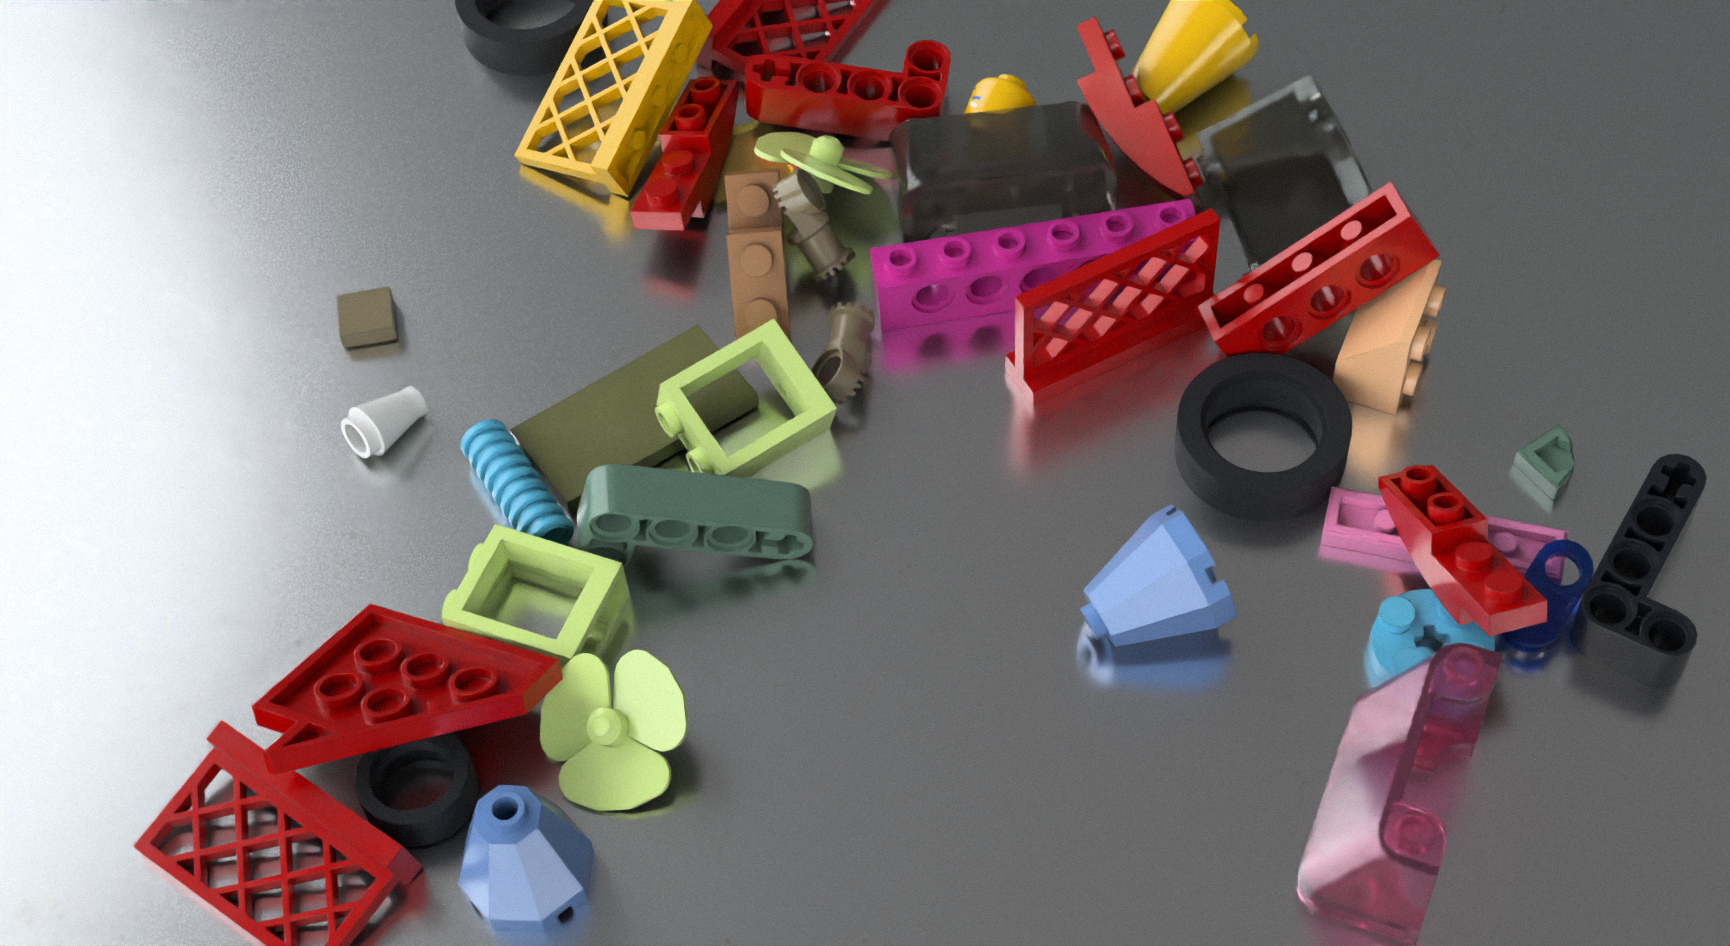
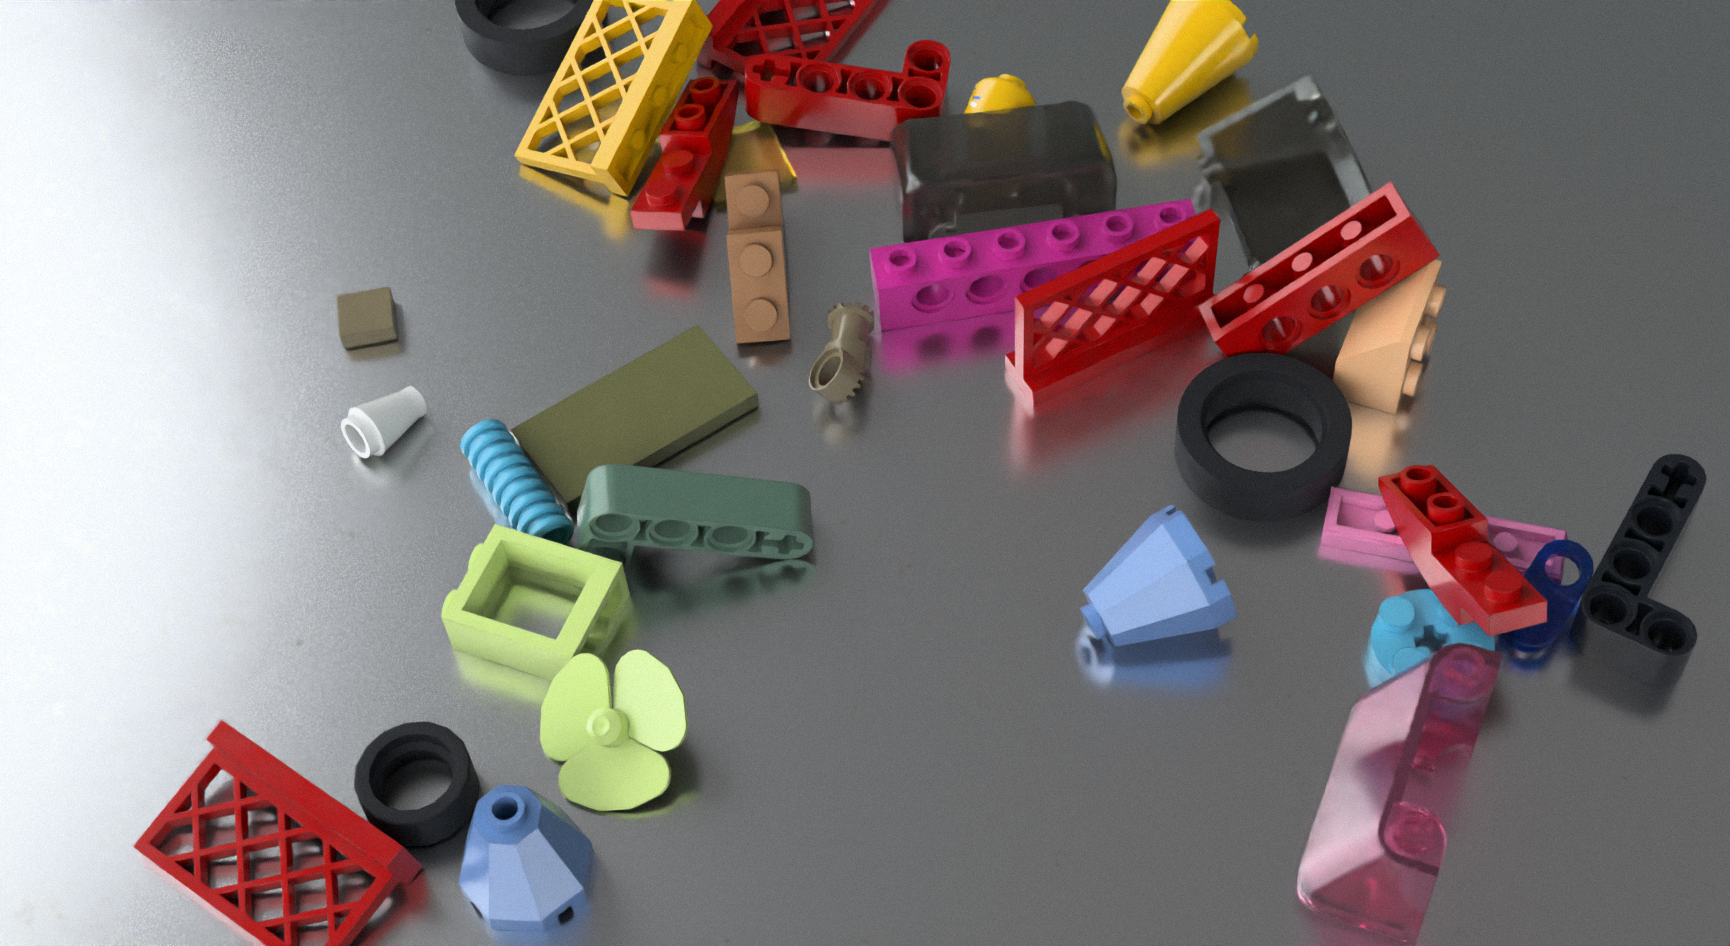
(393, 684): red wing -> none
(789, 376): yellowish green window -> none
(813, 235): dark tan connector -> none
(820, 158): yellowish green piece -> none
(1139, 132): red slope -> none
(1548, 461): sand green tile -> none

